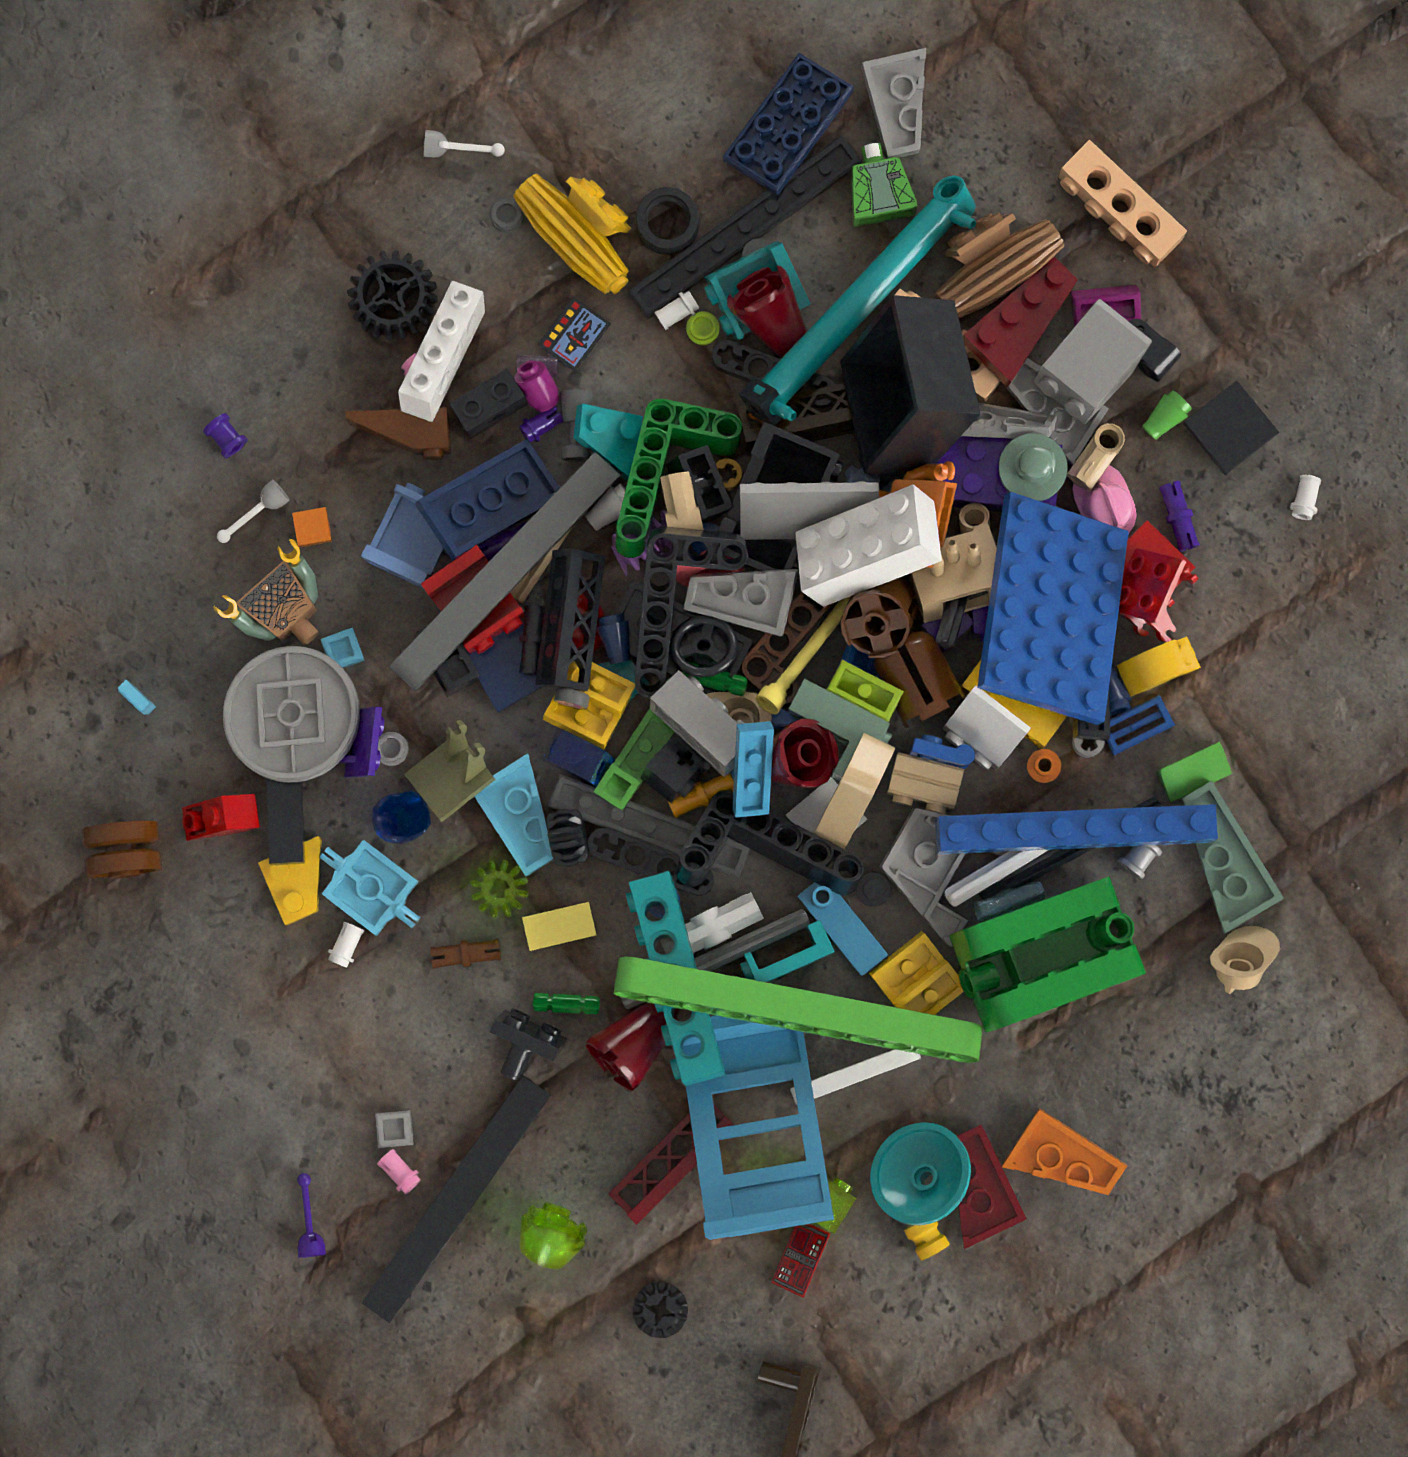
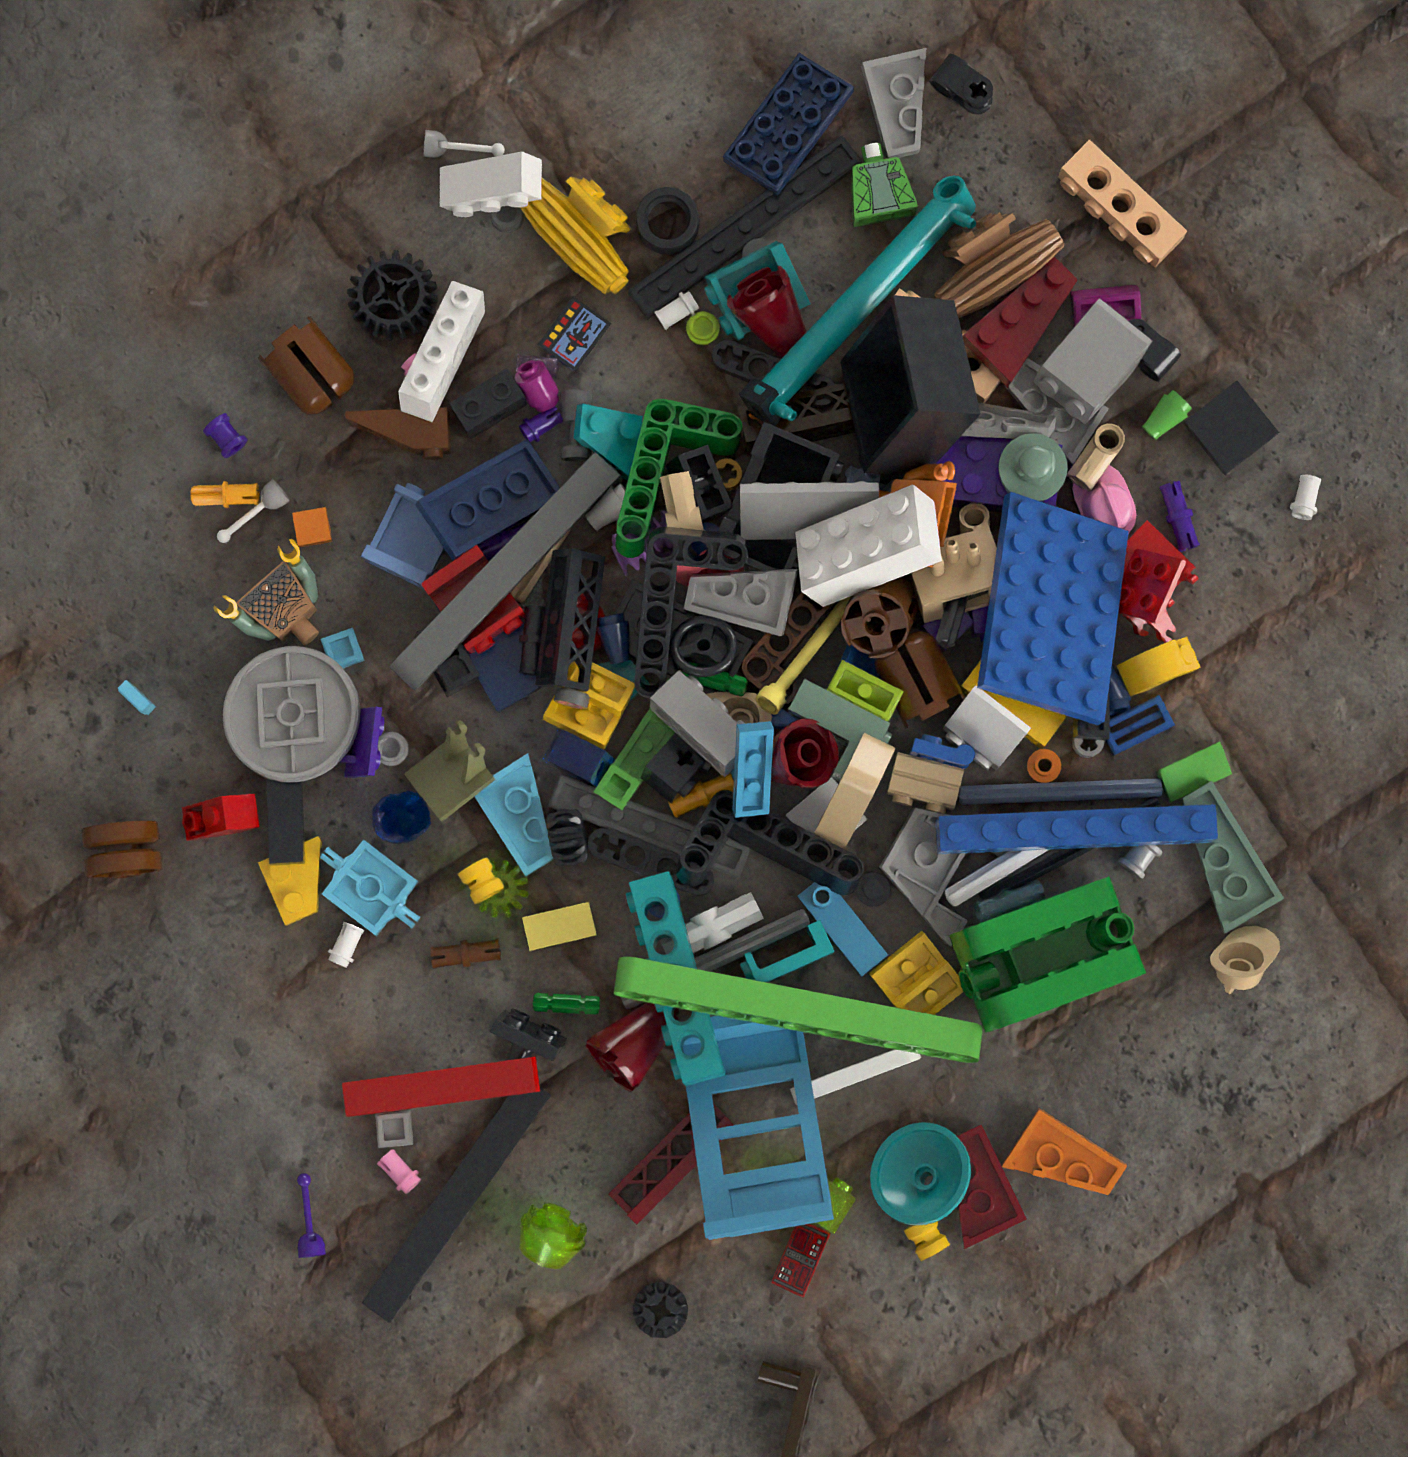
(225, 494): none -> light orange axle
(295, 377): none -> reddish brown cylinder
(441, 1087): none -> red tile
(481, 880): none -> yellow wheel
(490, 184): none -> white brick
(958, 82): none -> black piece
(1060, 791): none -> sand blue axle

